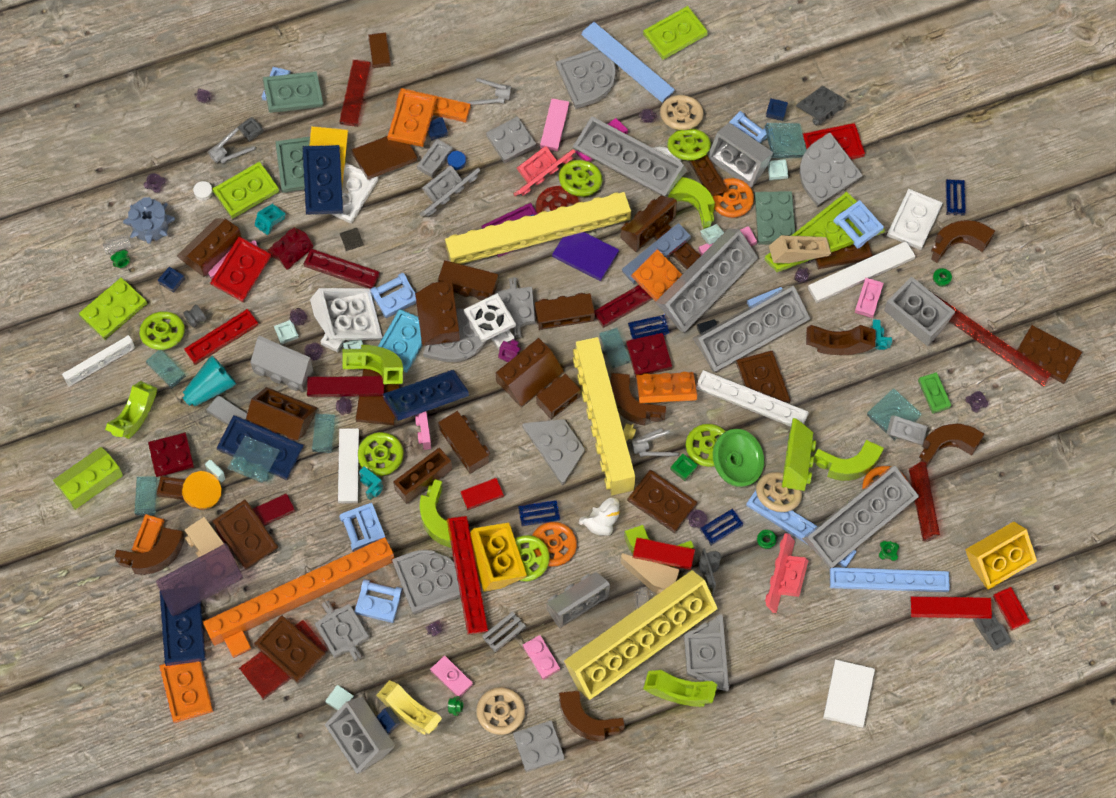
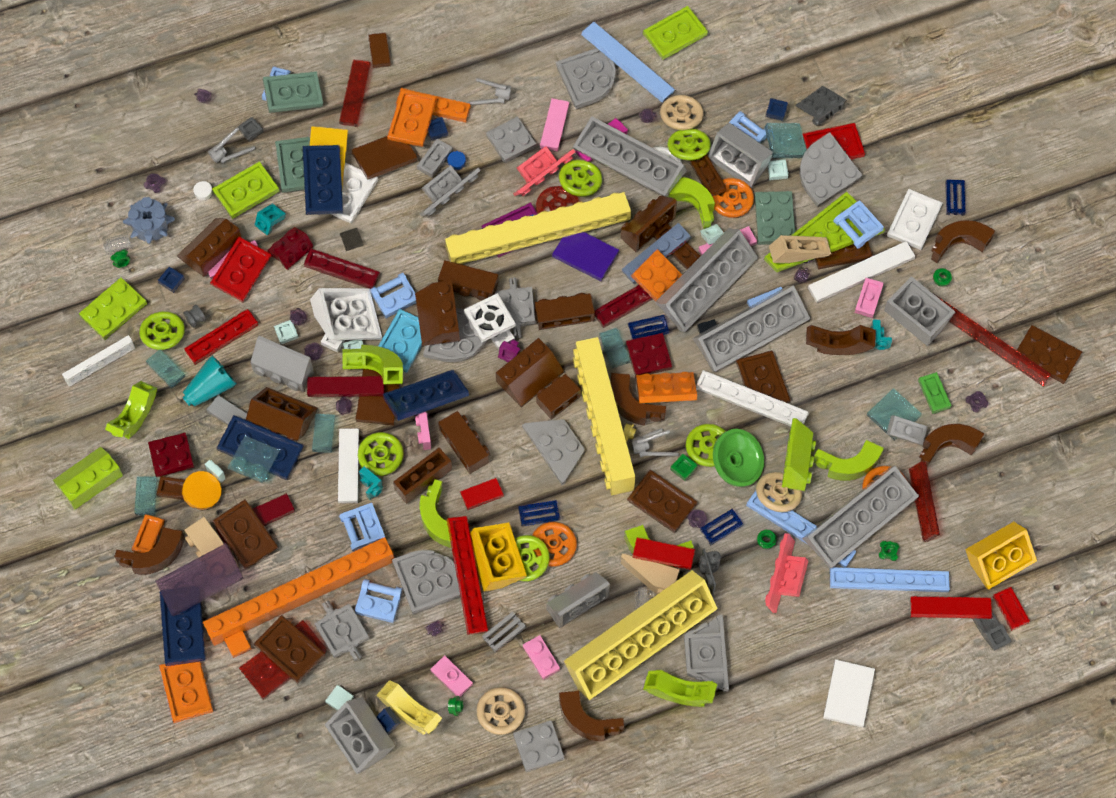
(602, 518): white hair -> none

